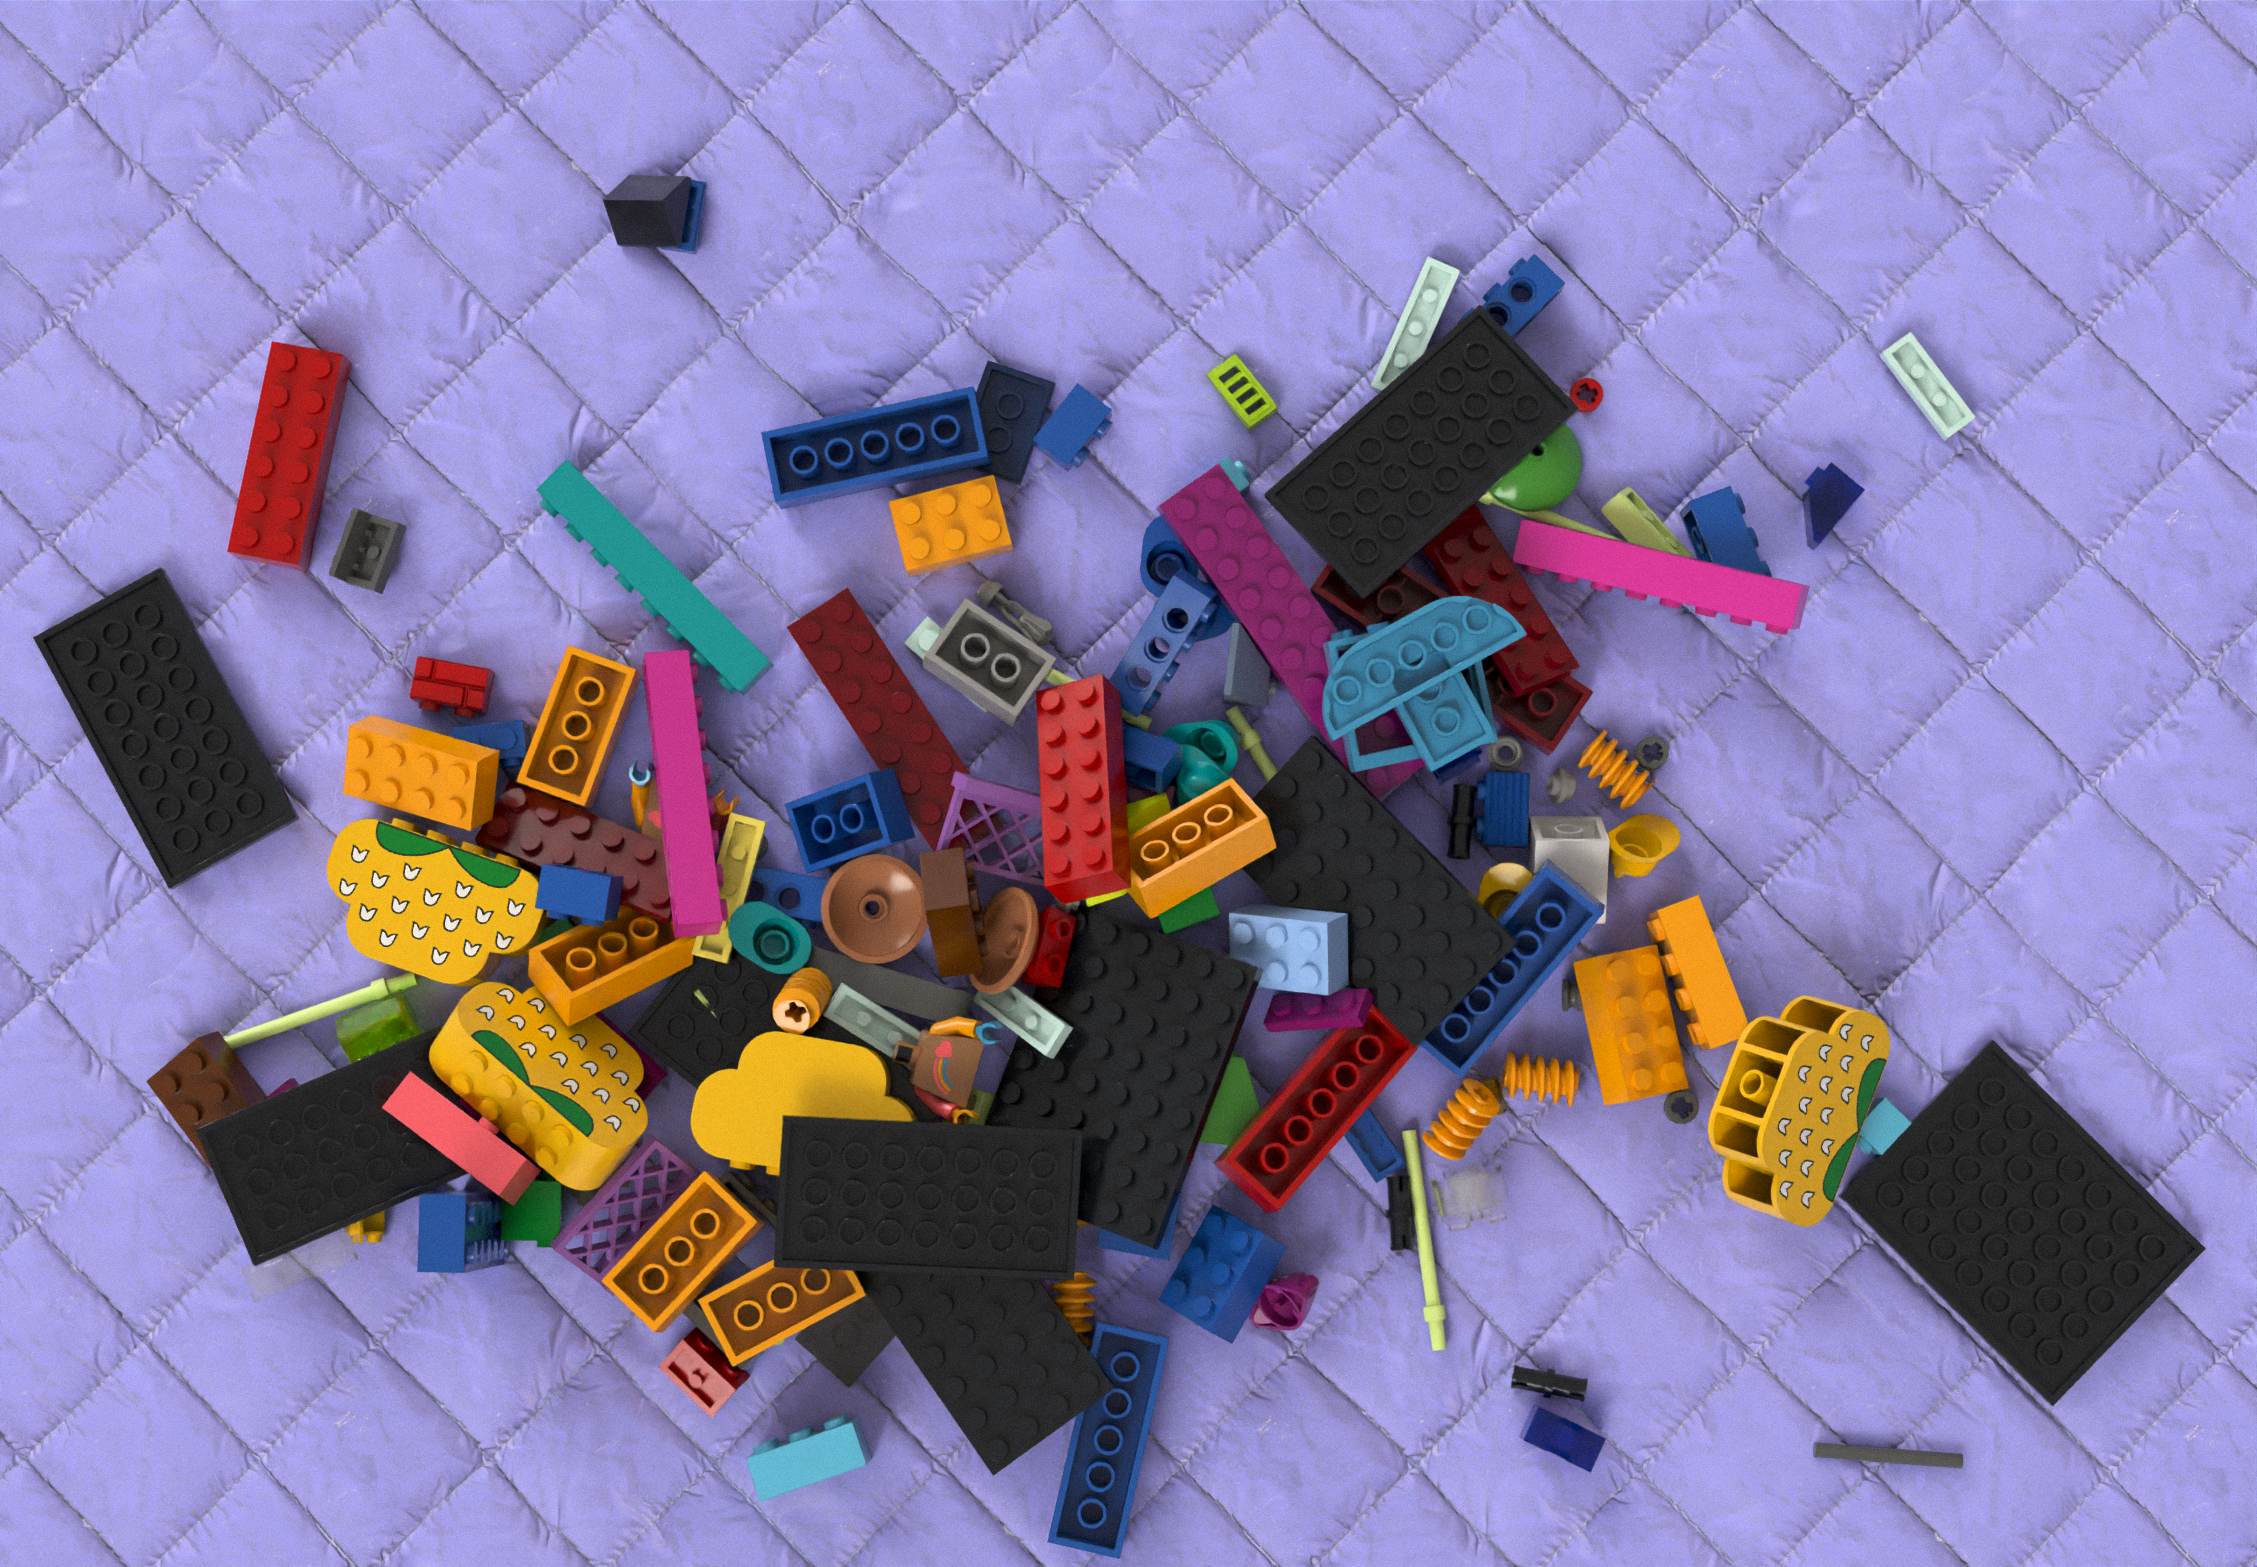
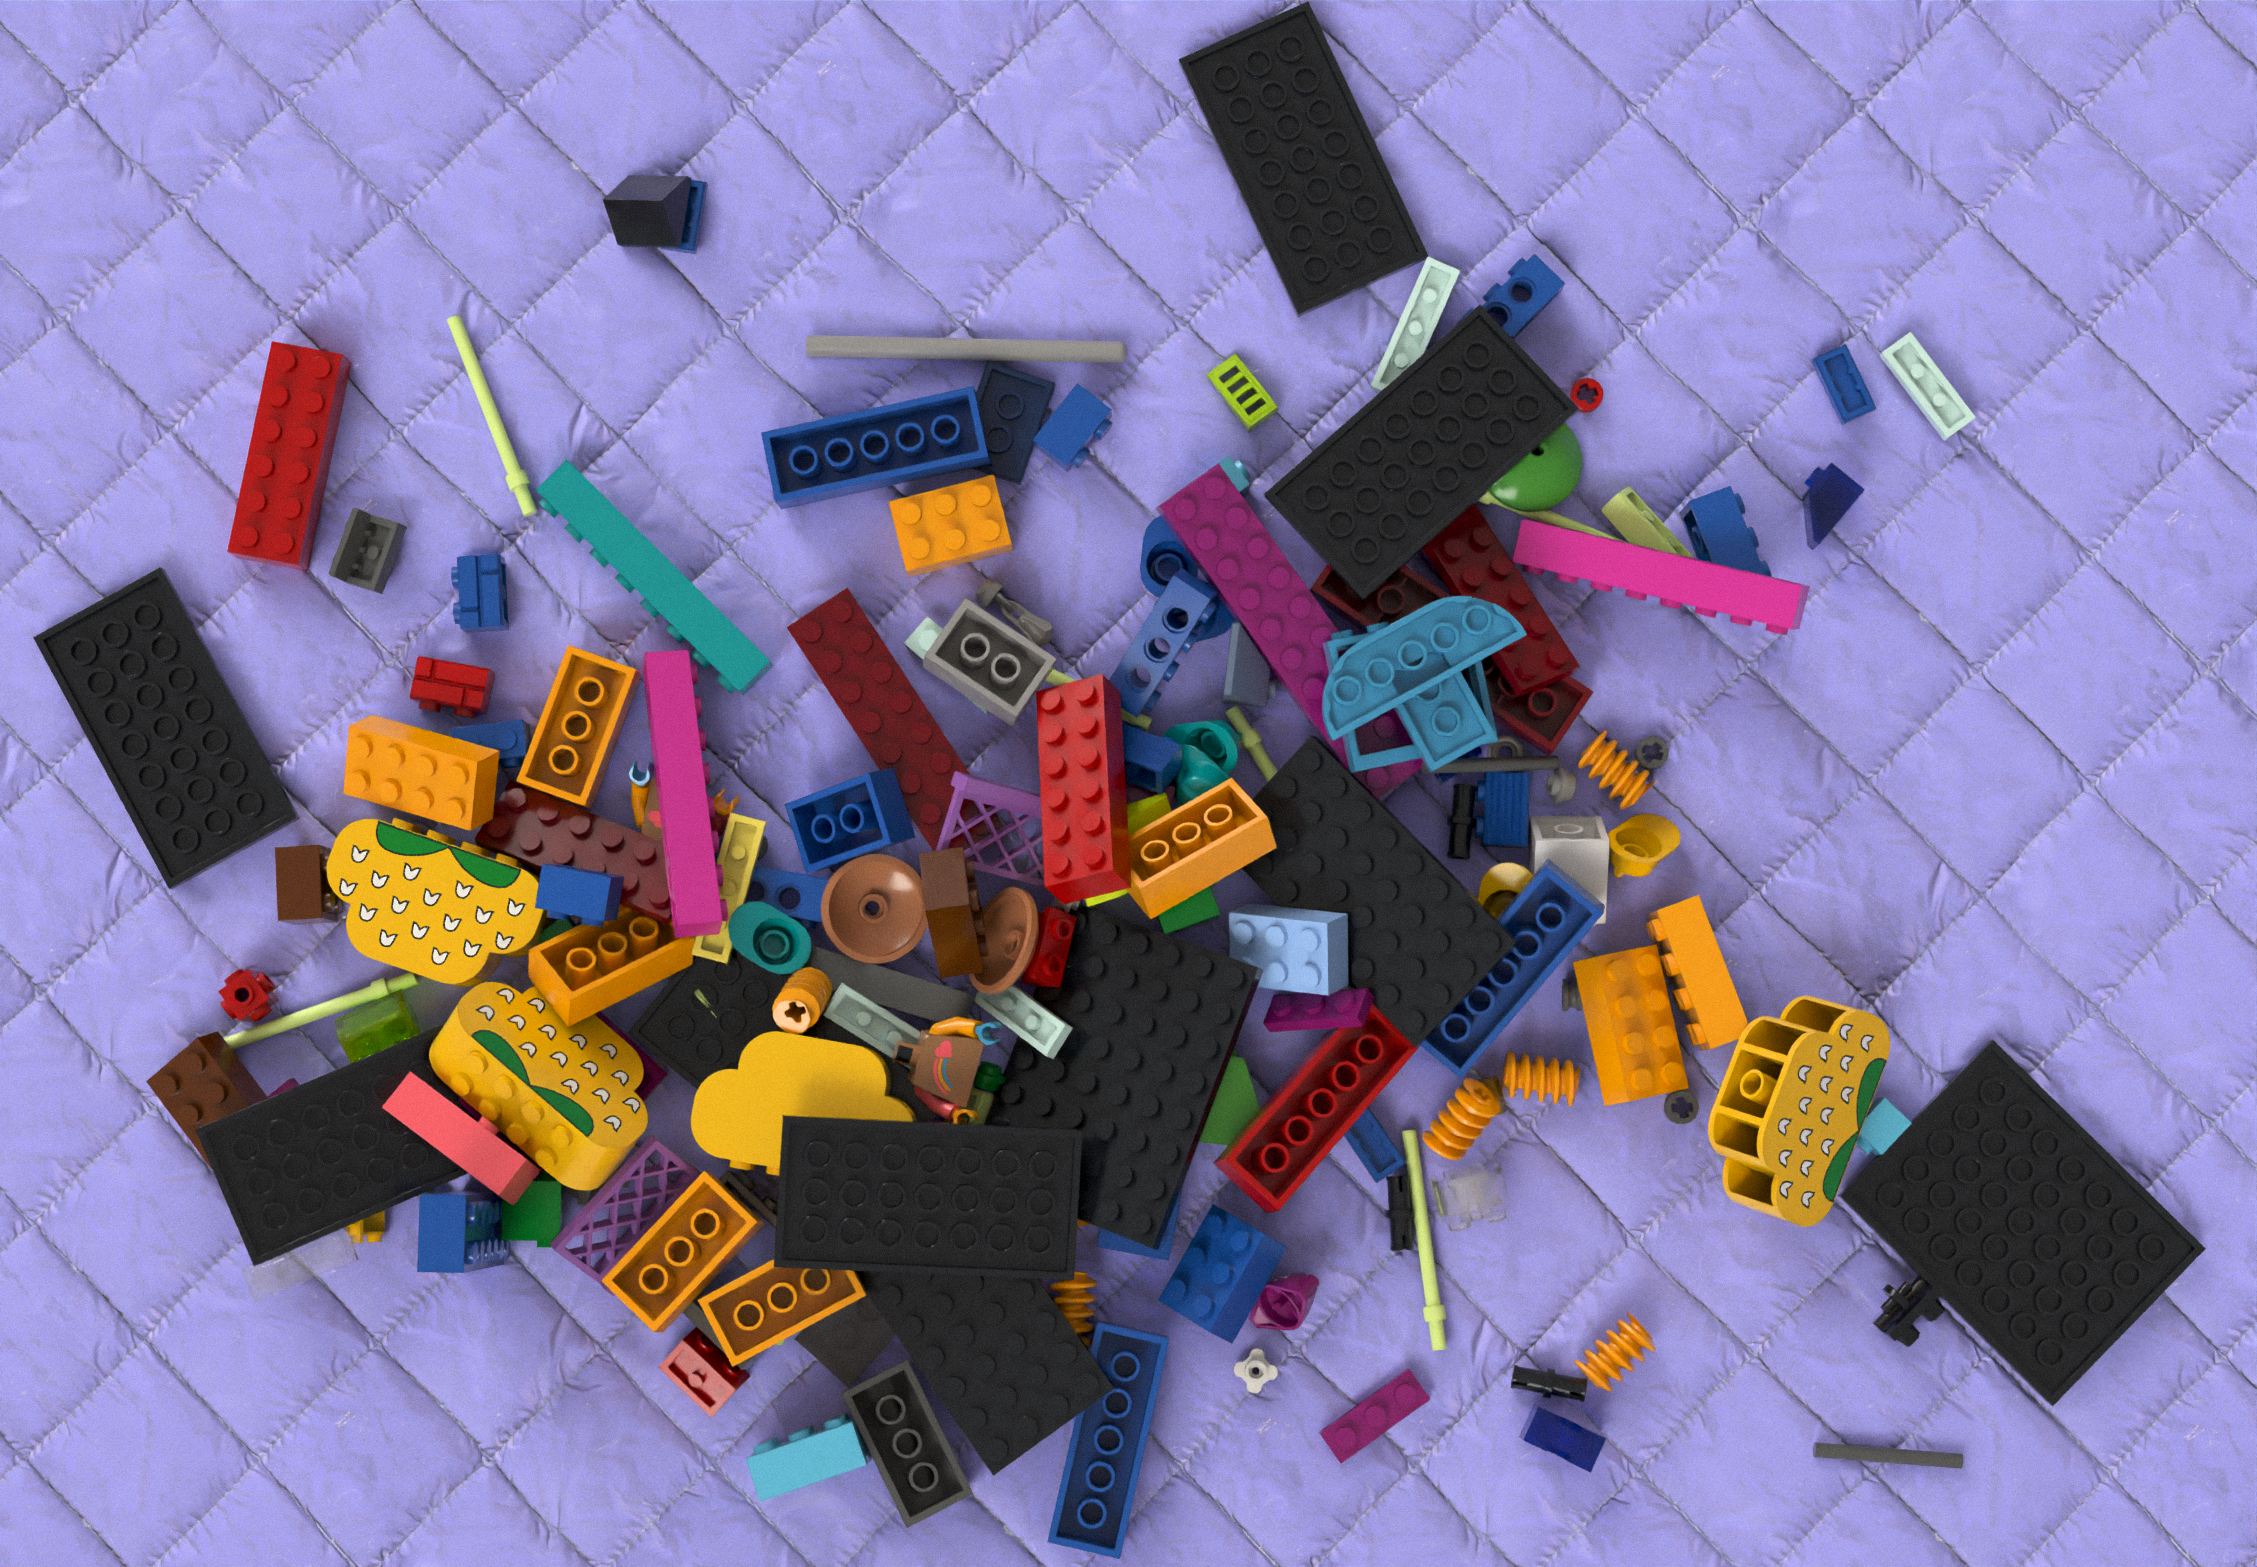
(260, 995): none -> red brick
(303, 886): none -> reddish brown brick
(481, 593): none -> blue brick
(516, 478): none -> yellowish green bar
(906, 1443): none -> dark grey brick
(966, 349): none -> light grey piece
(989, 1076): none -> green plate
(1255, 1381): none -> white plate
(1303, 159): none -> black plate
(1374, 1415): none -> magenta plate
(1497, 764): none -> dark grey bar
(1616, 1353): none -> light orange piece
(1843, 384): none -> blue plate
(1905, 1307): none -> black hips

